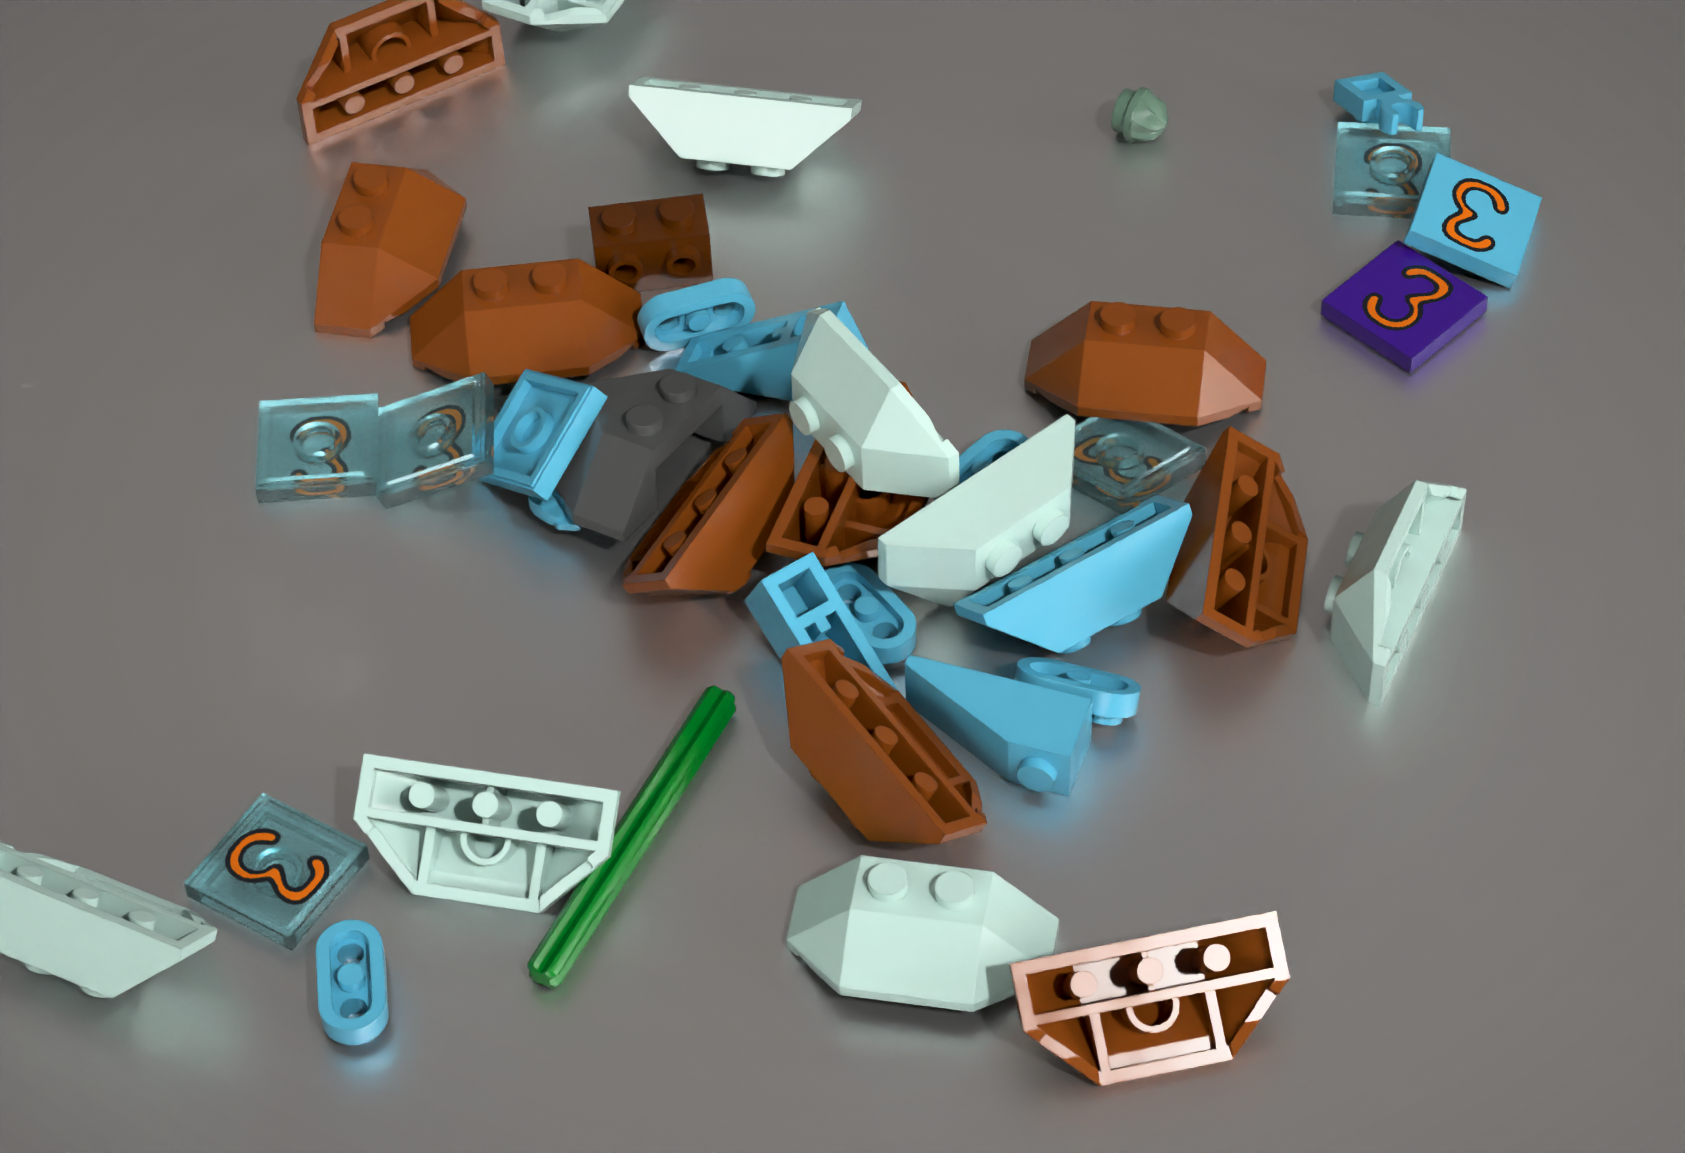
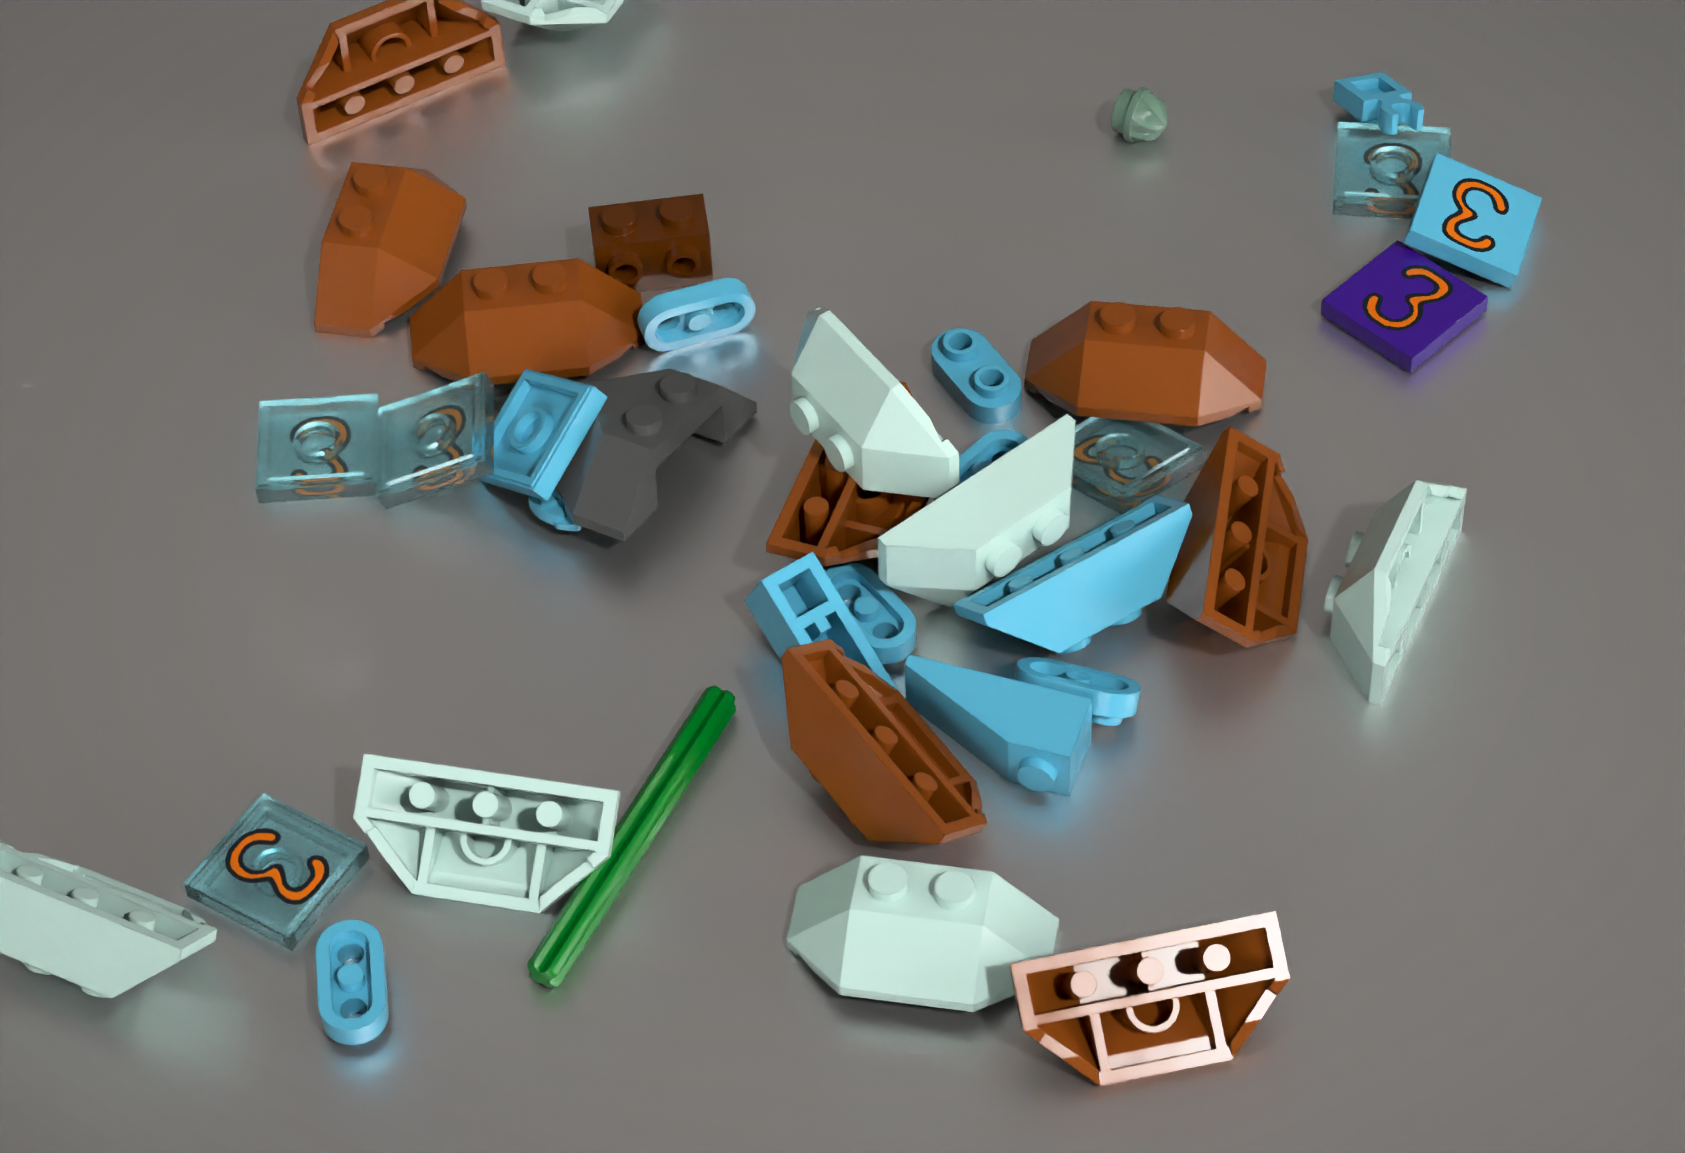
(719, 515): dark orange wedge -> none
(740, 123): light aqua wedge -> none
(755, 355): medium azure slope -> none
(967, 368): none -> medium azure plate

